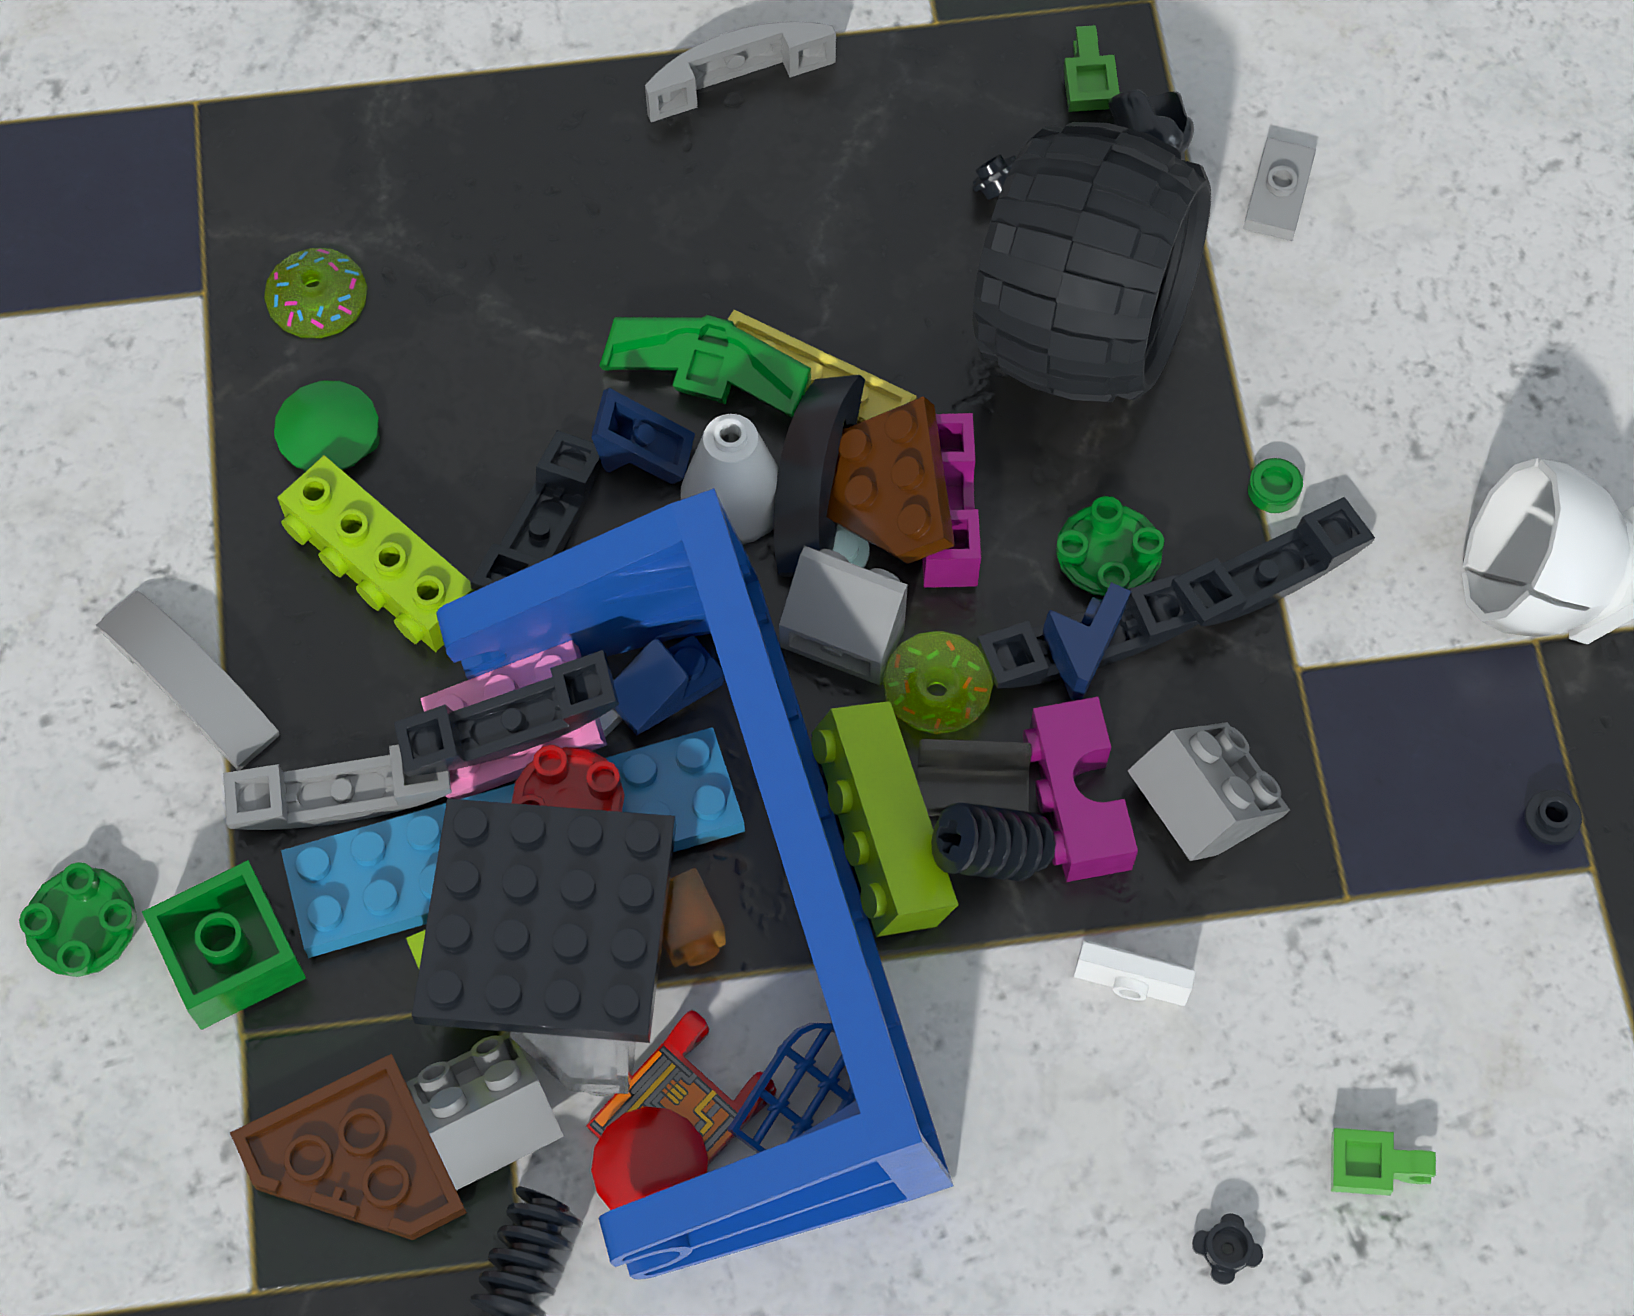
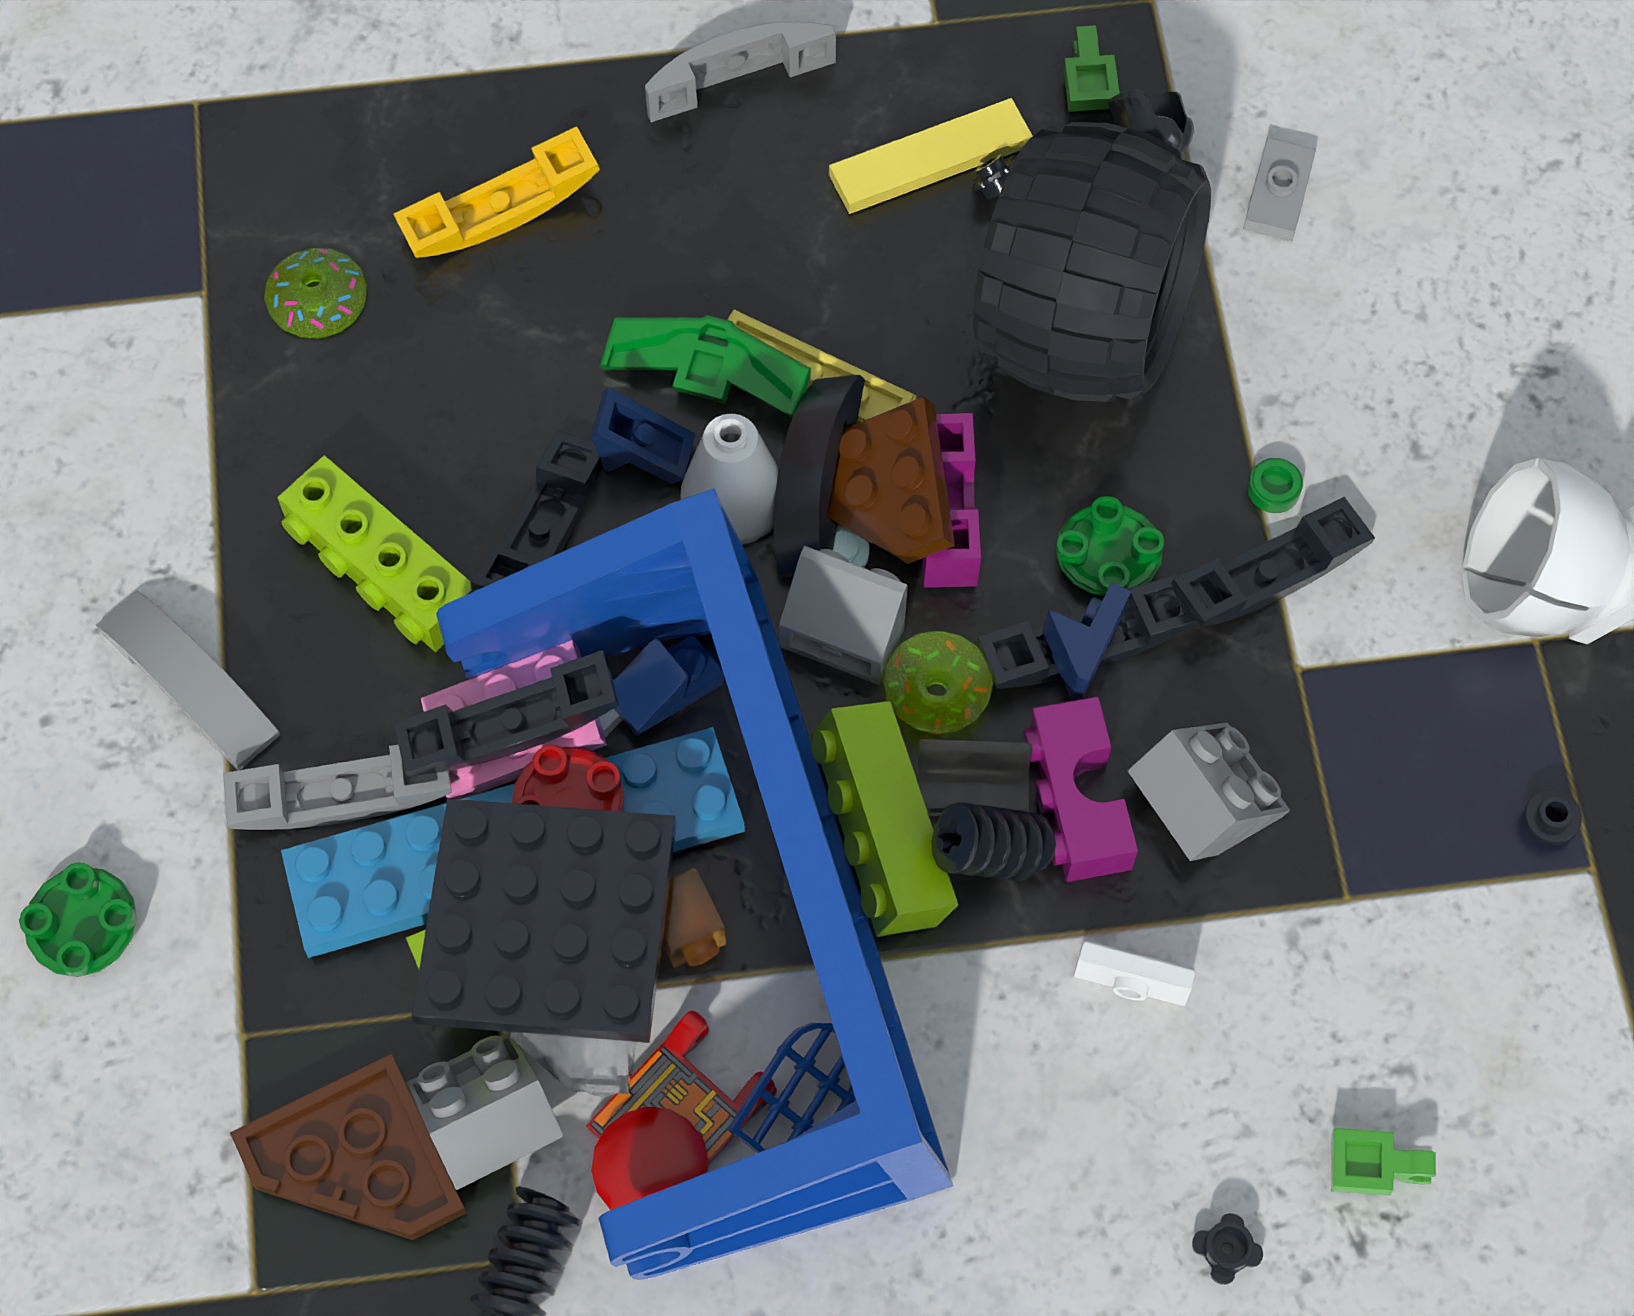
(223, 945): green brick -> none
(327, 421): green dish -> none
(501, 203): none -> yellow slope
(929, 155): none -> light yellow tile

